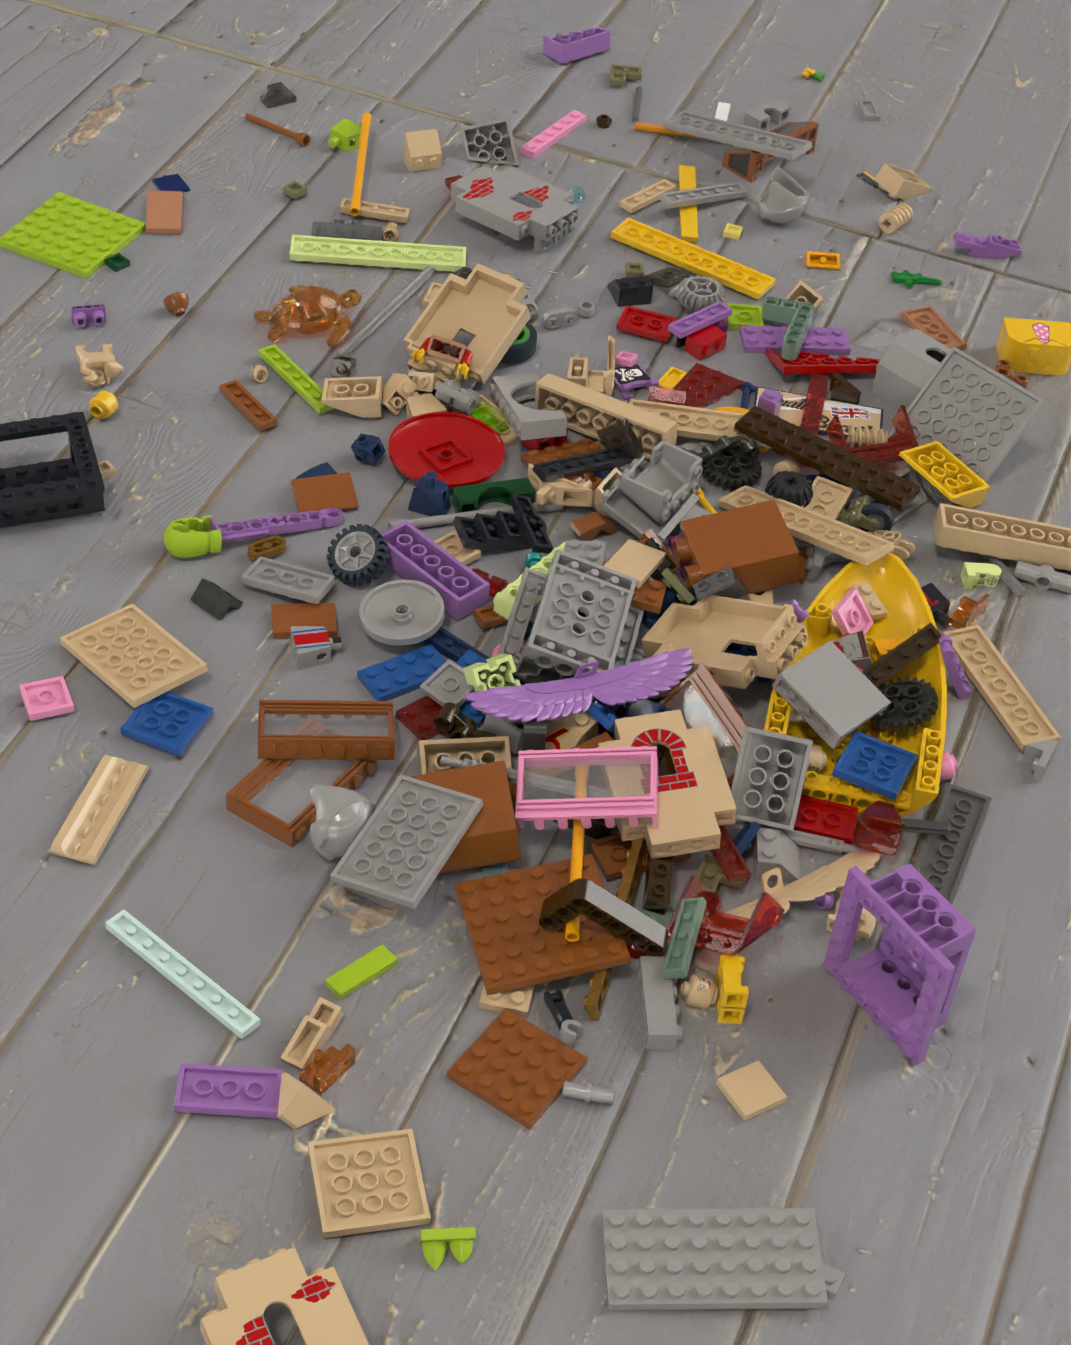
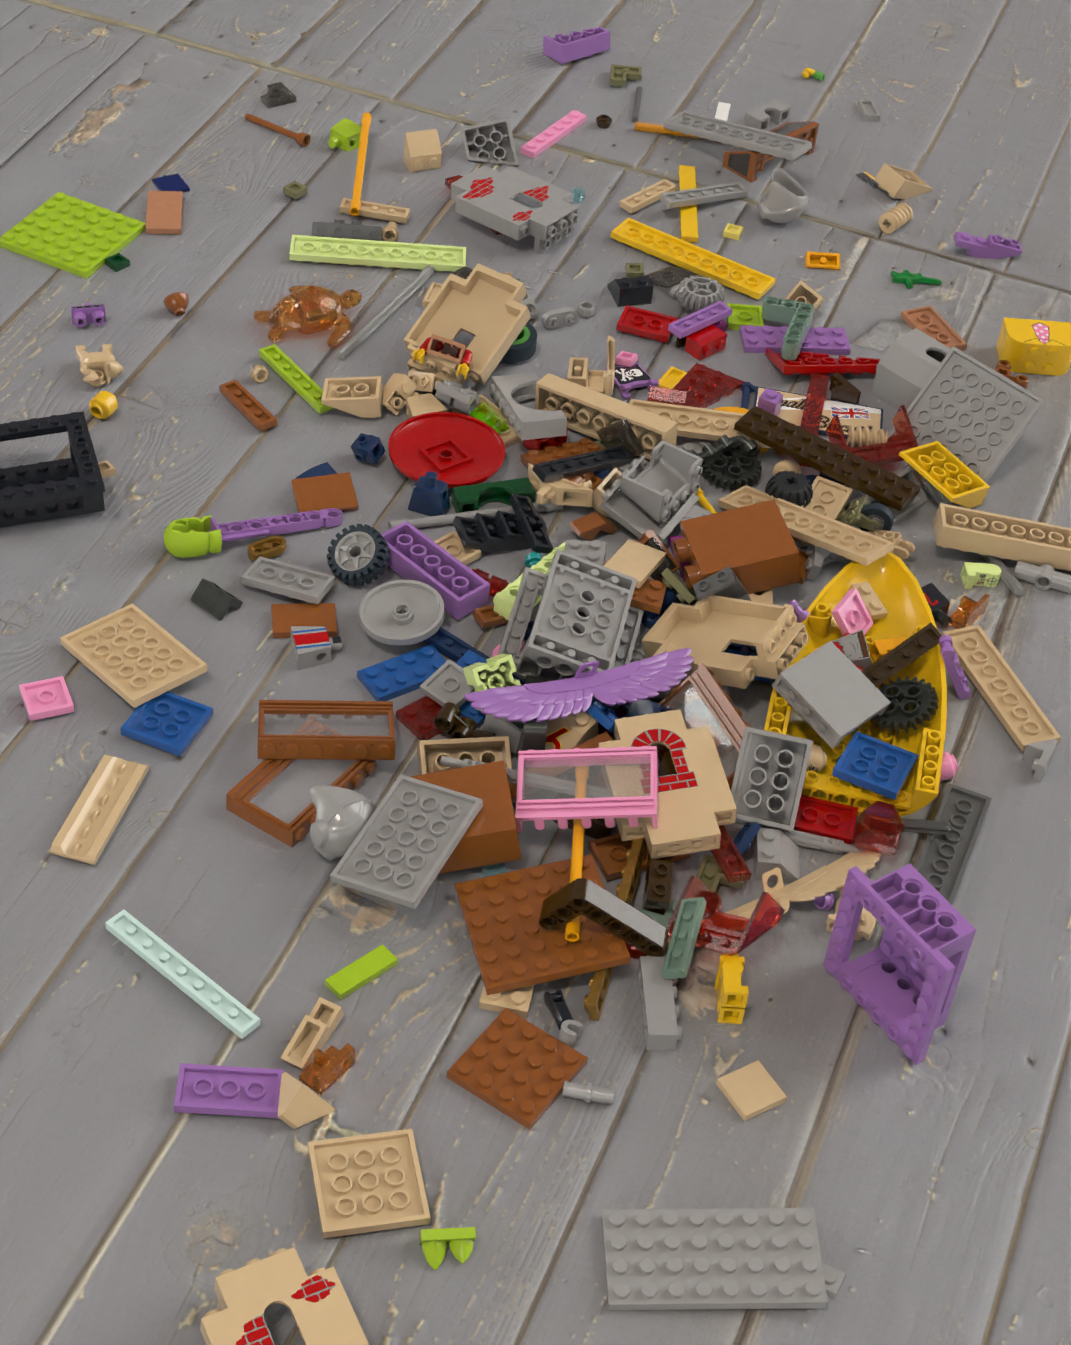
(342, 366): dark brown bracket -> none
(699, 991): tan head -> none

